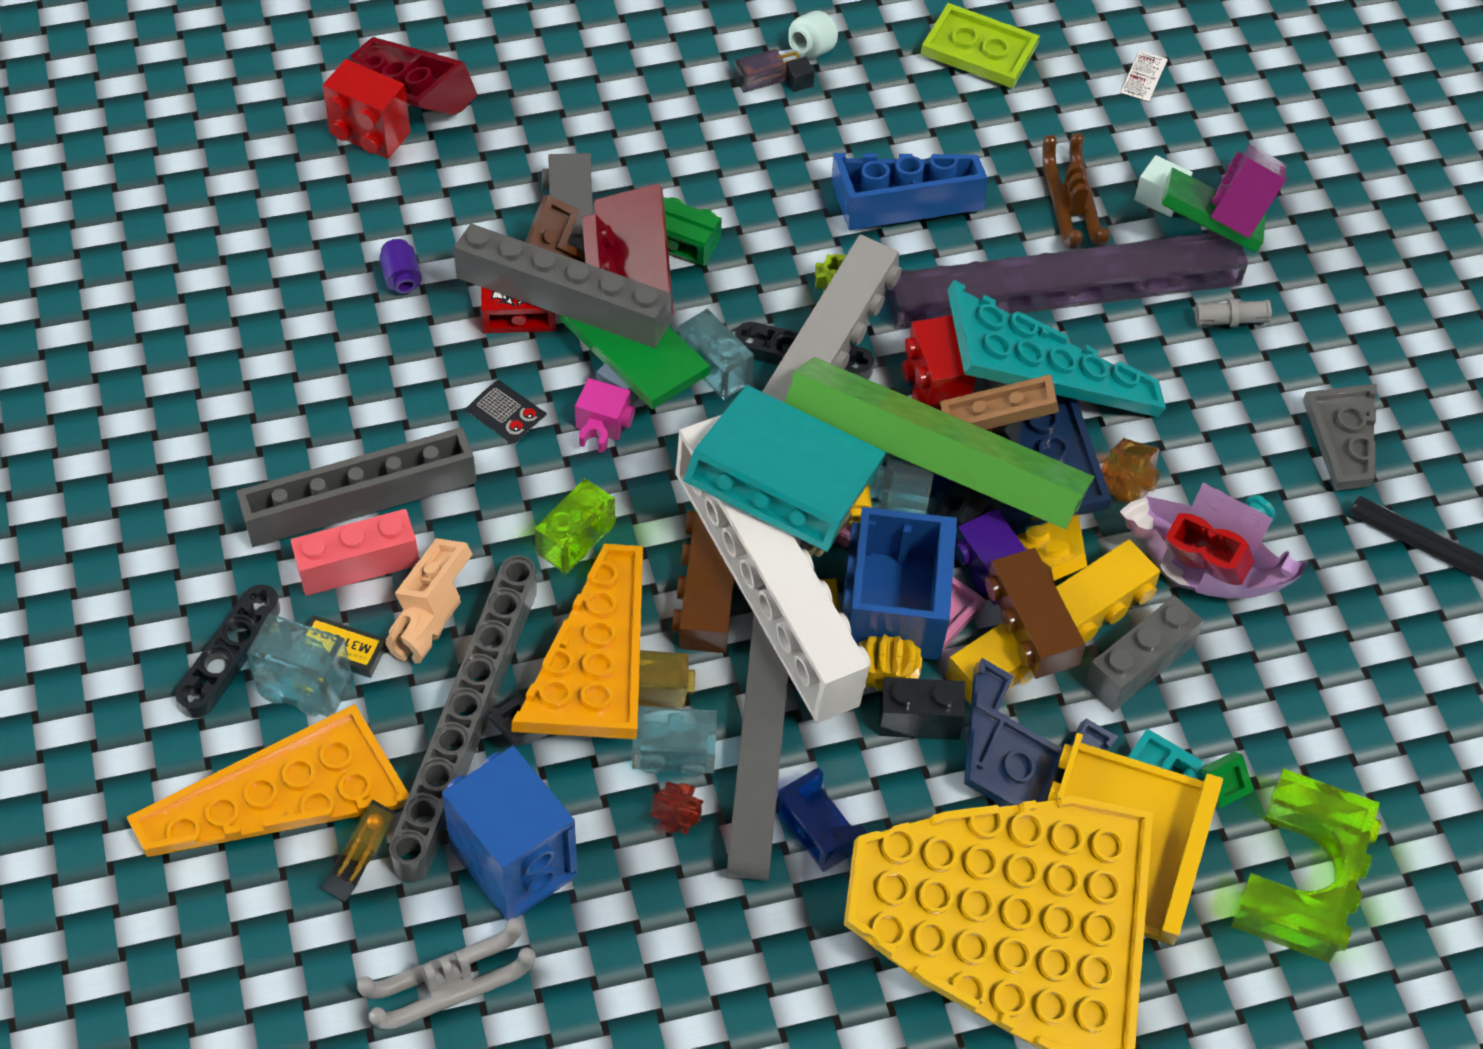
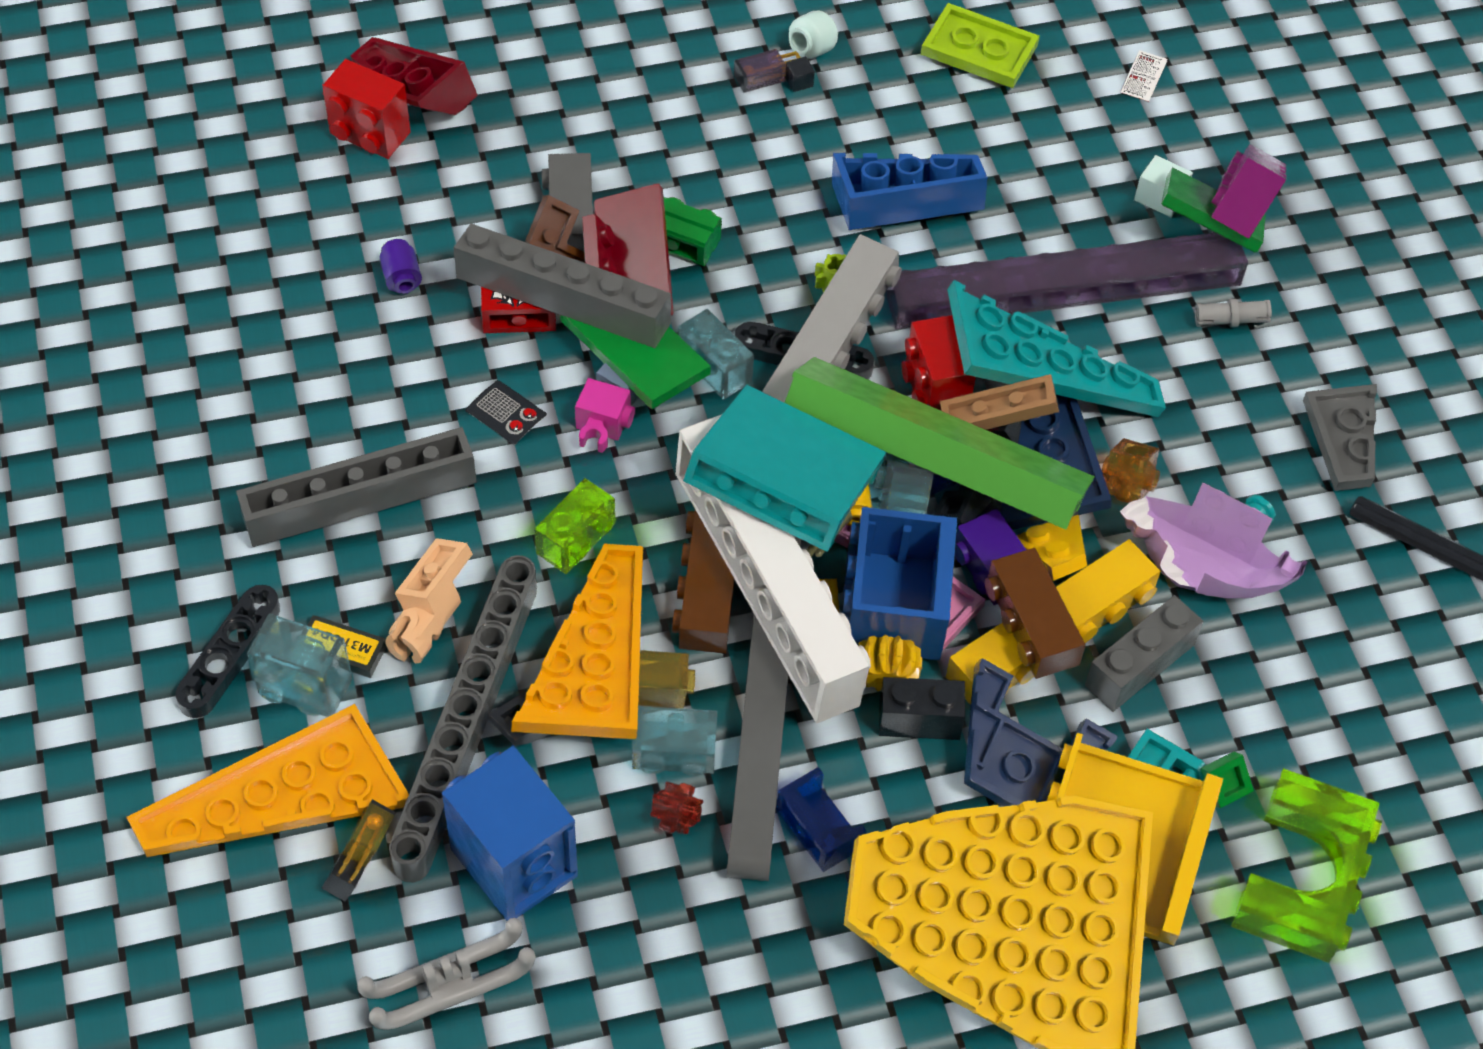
(355, 552): coral brick -> none
(1074, 195): reddish brown piece -> none
(1217, 550): red brick -> none

